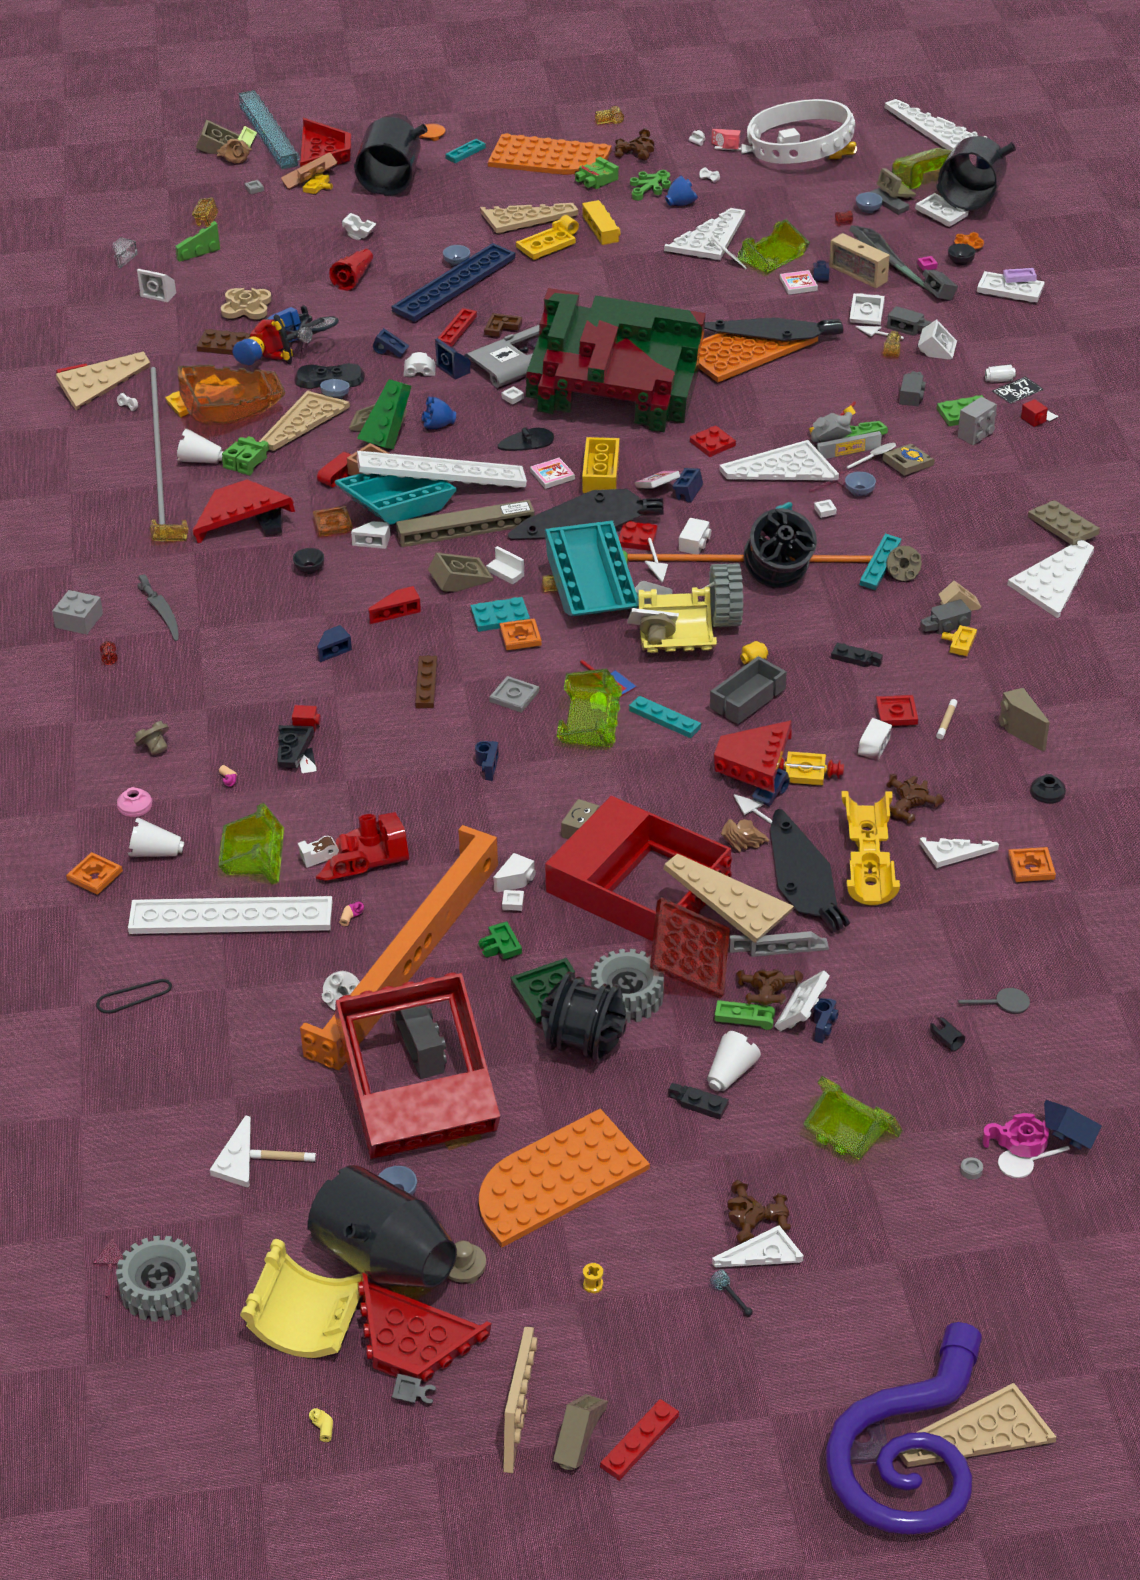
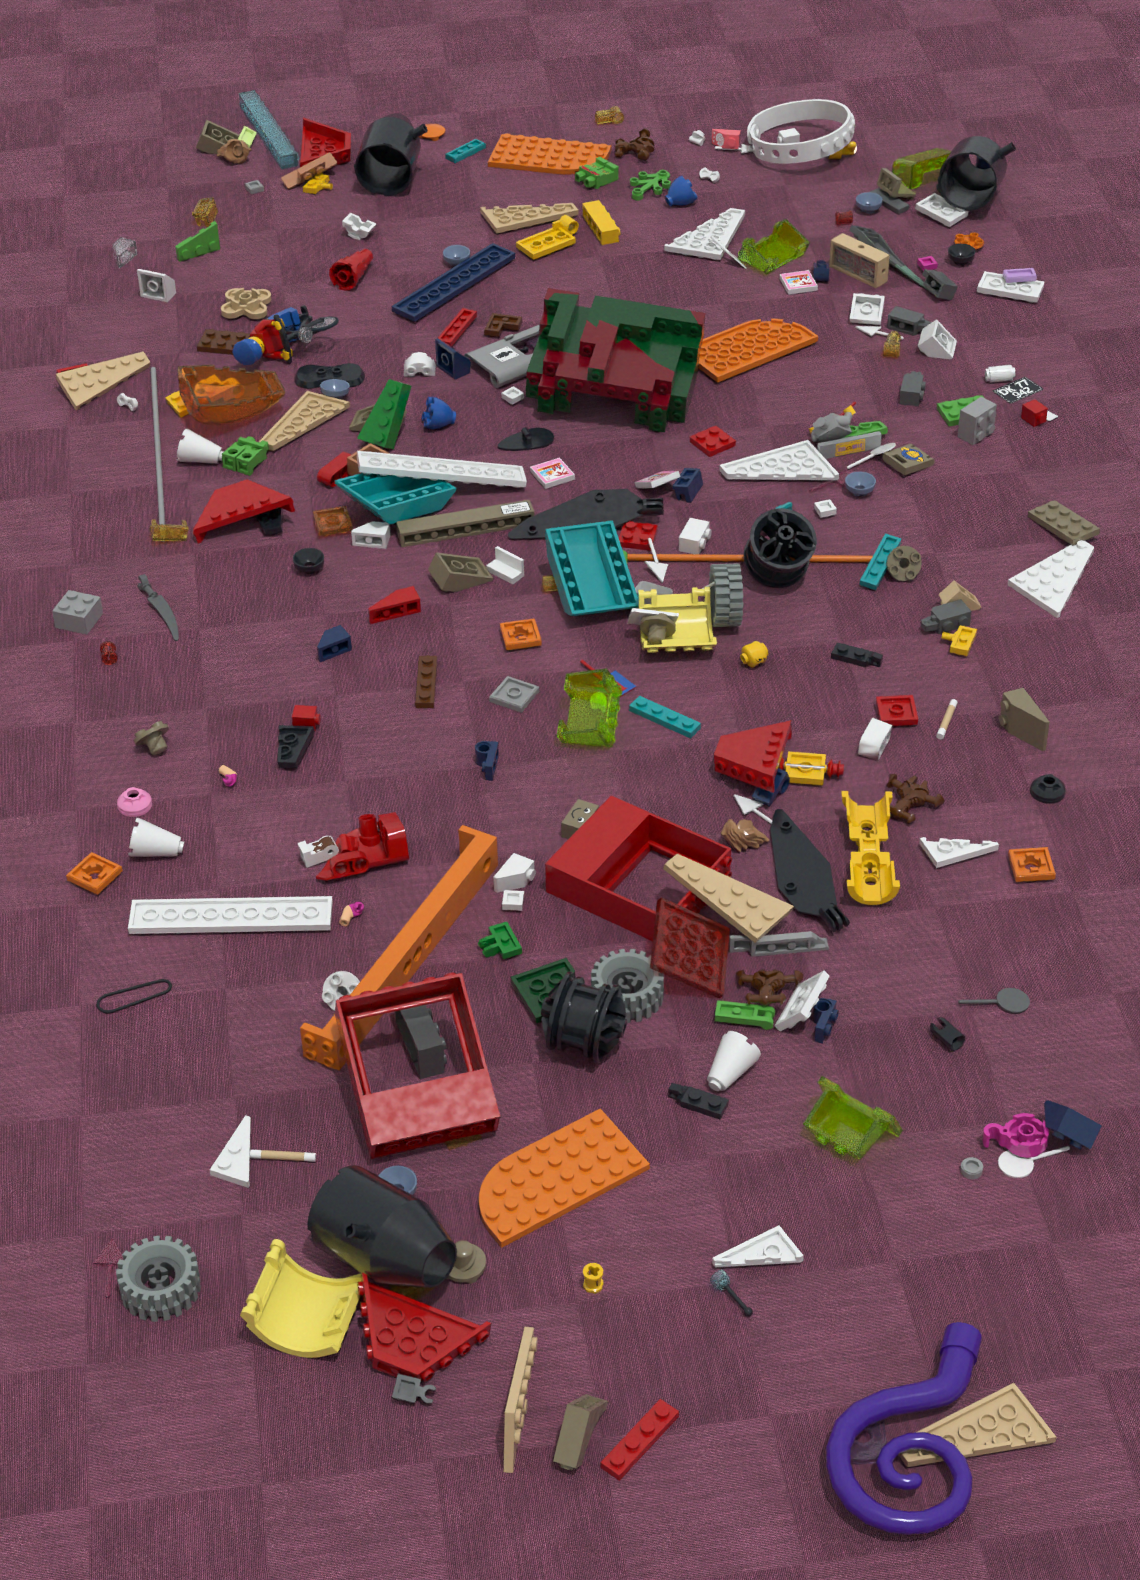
(253, 845): clear neon green windscreen -> none
(307, 762): white sticker -> none
(322, 1421): light yellow arm -> none
(387, 341): dark blue plate -> none
(491, 614): teal plate -> none
(600, 464): yellow brick -> none
(748, 689): dark grey piece -> none
(748, 1212): reddish brown piece -> none
(777, 328): black wing -> none
(937, 129): white wing -> none

